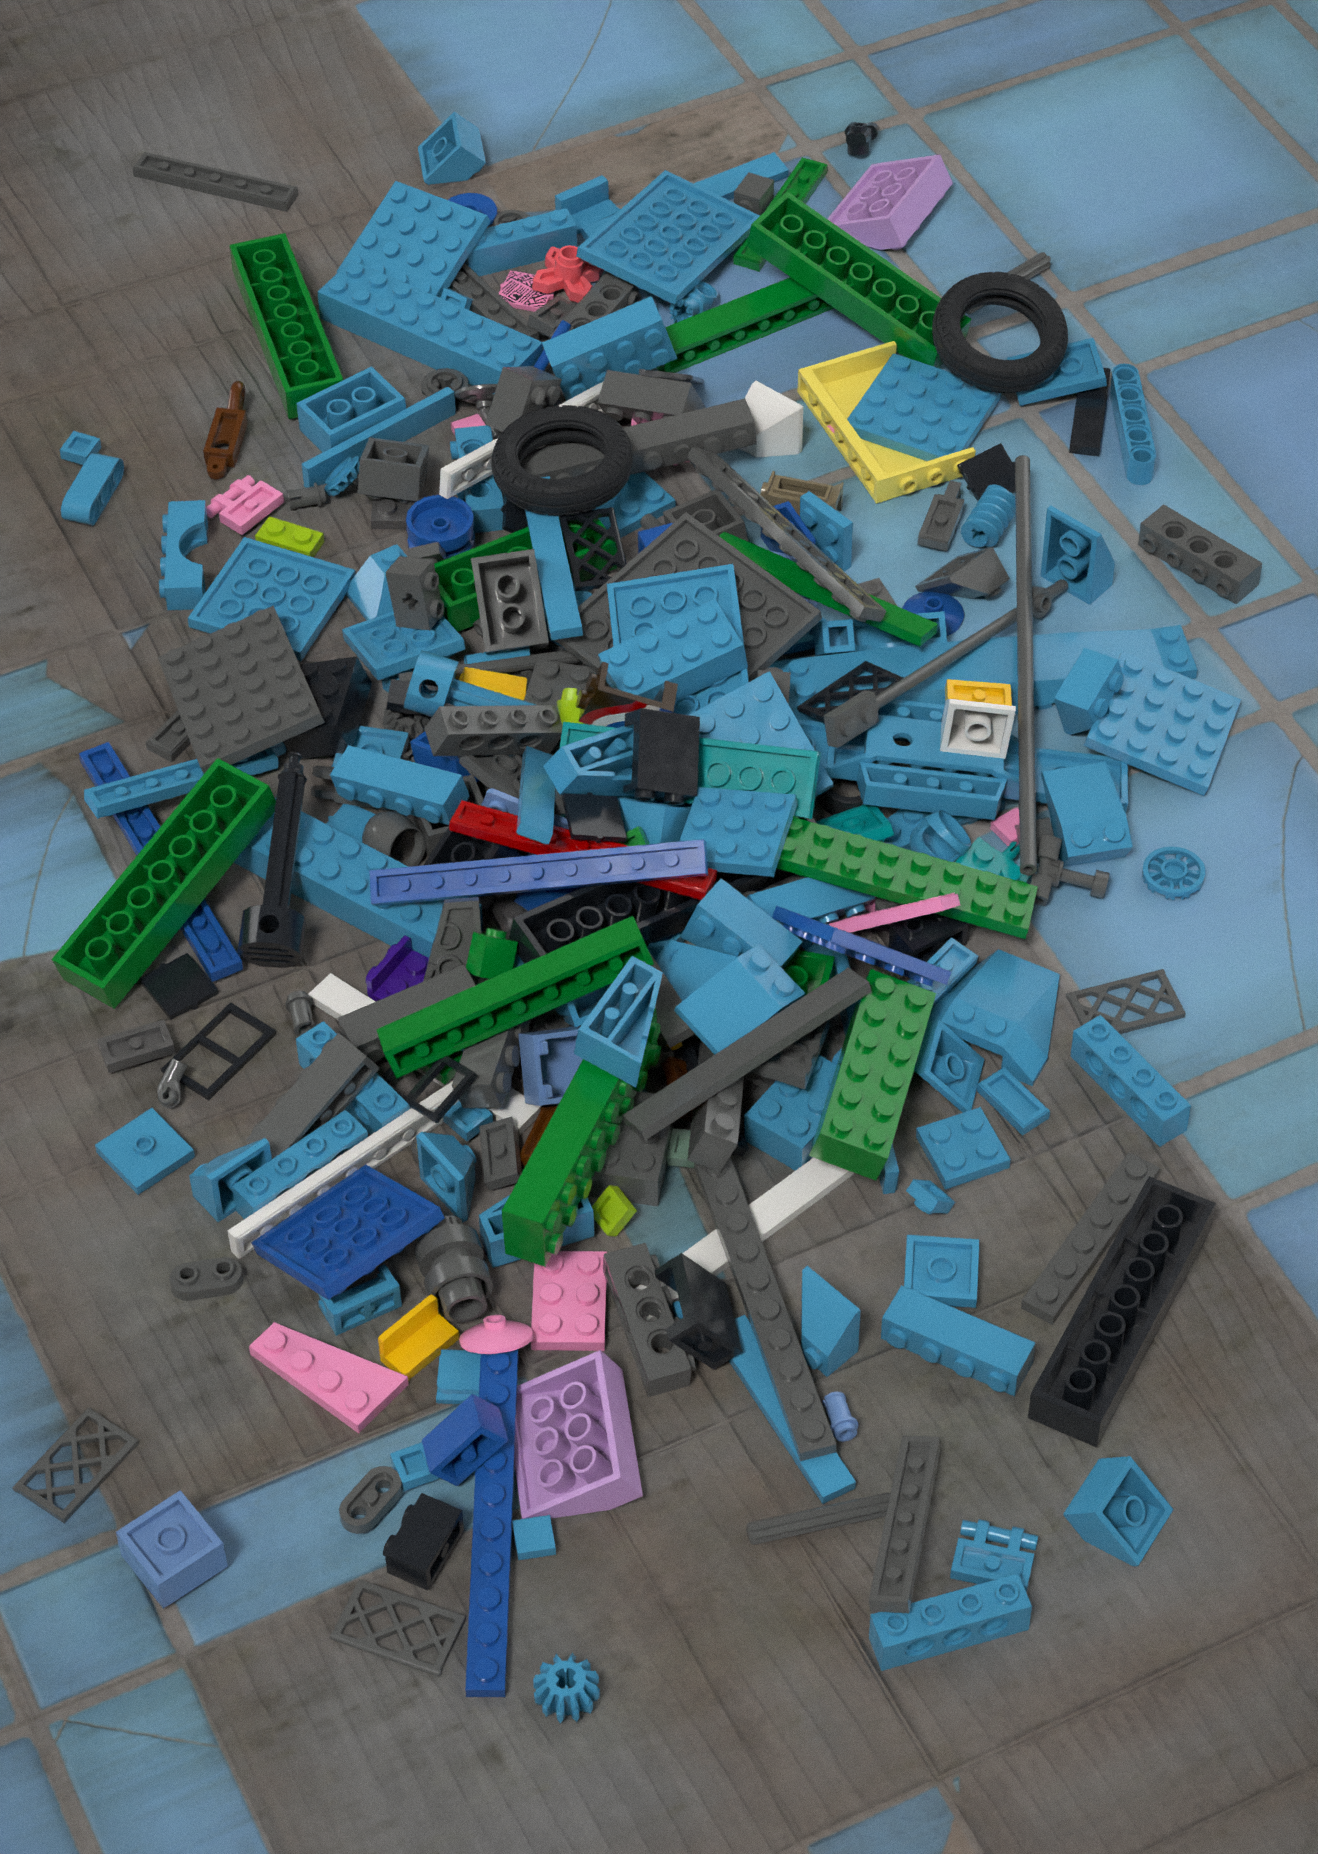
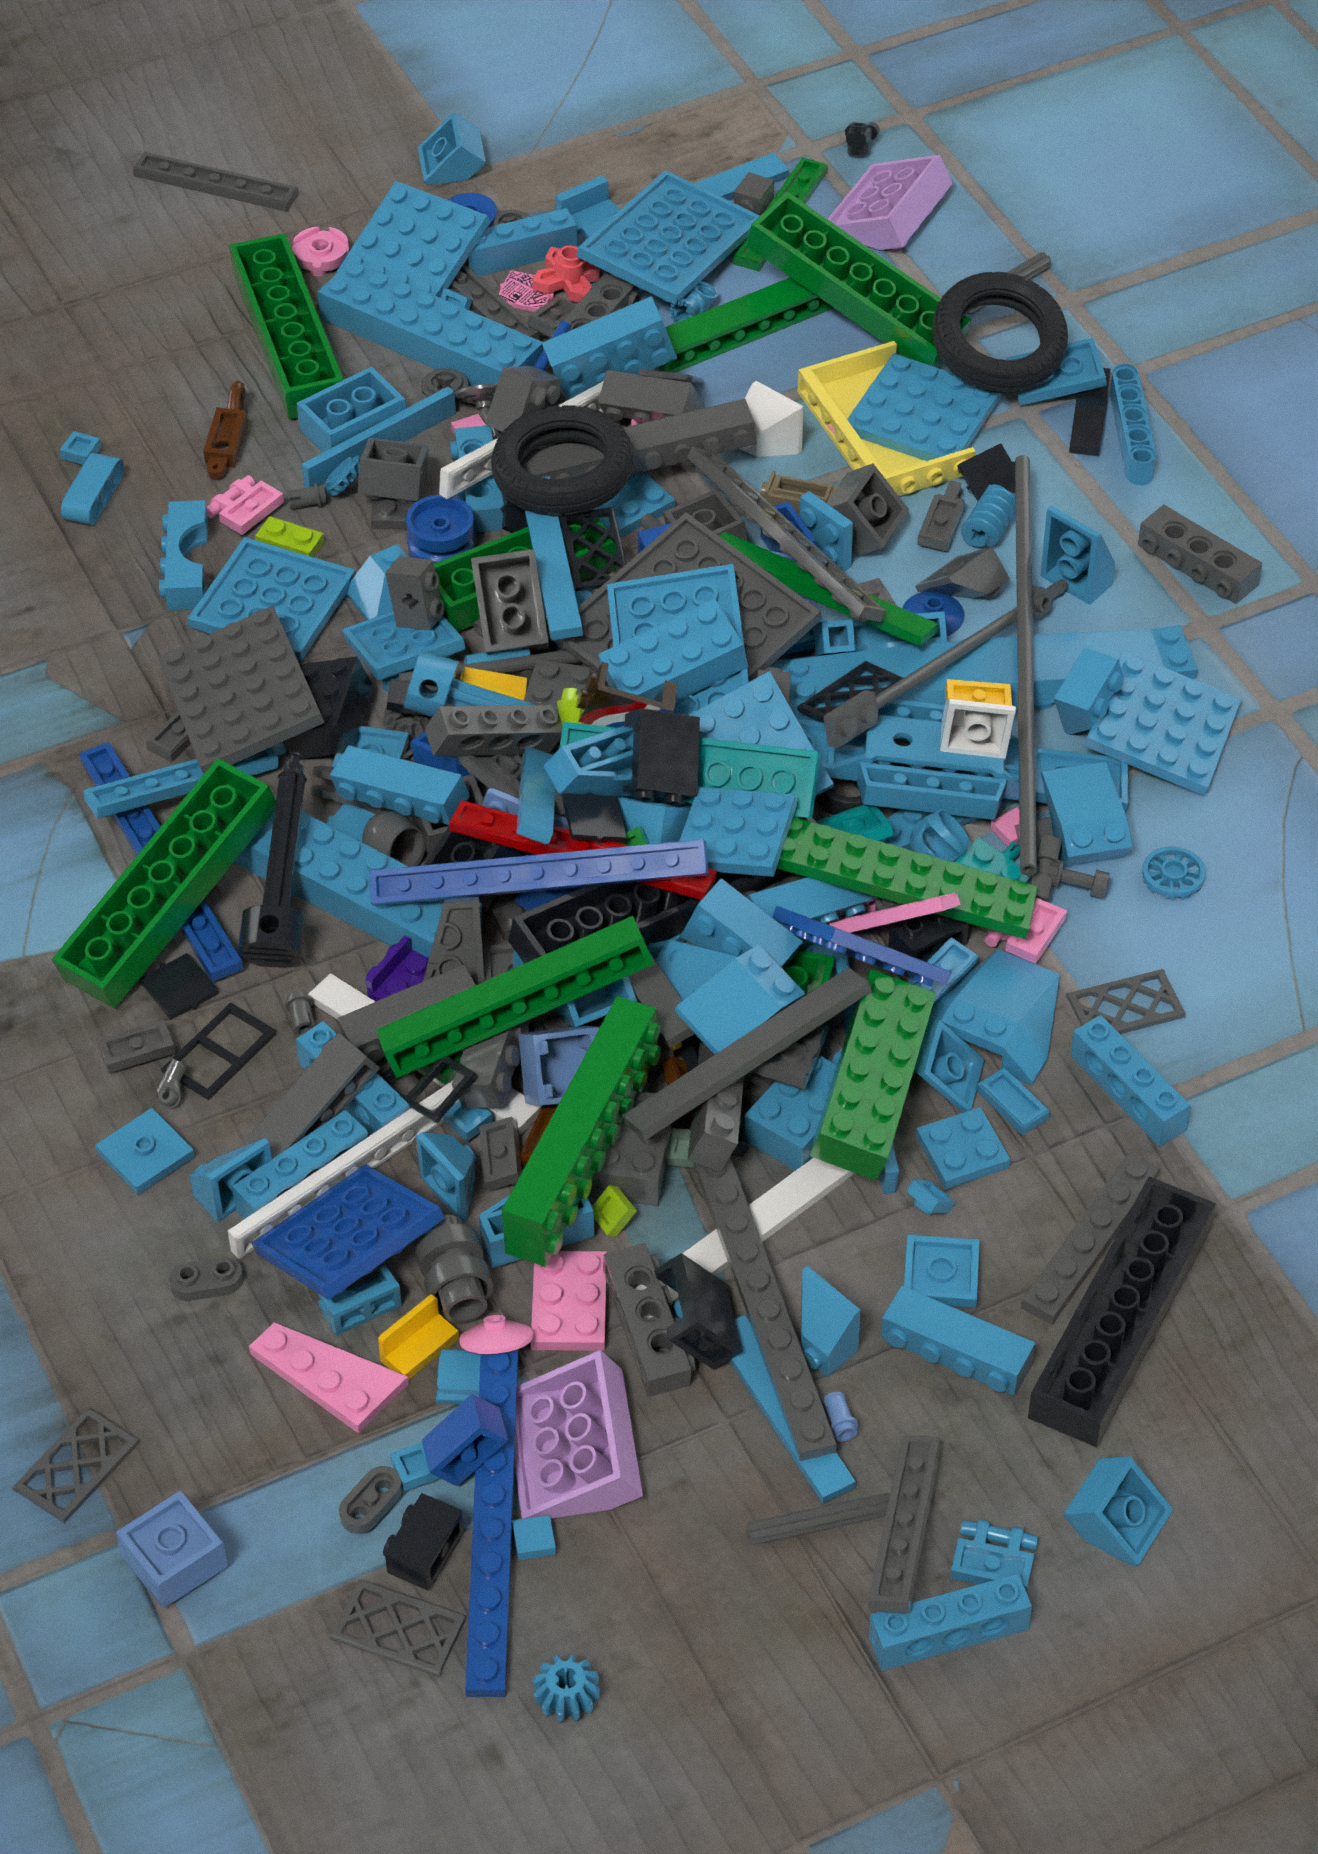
(332, 249): none -> bright pink plate
(429, 551): dark grey plate -> none
(491, 953): green brick -> none
(620, 1023): dark azure wedge -> none
(871, 506): none -> dark grey brick
(1044, 925): none -> bright pink plate

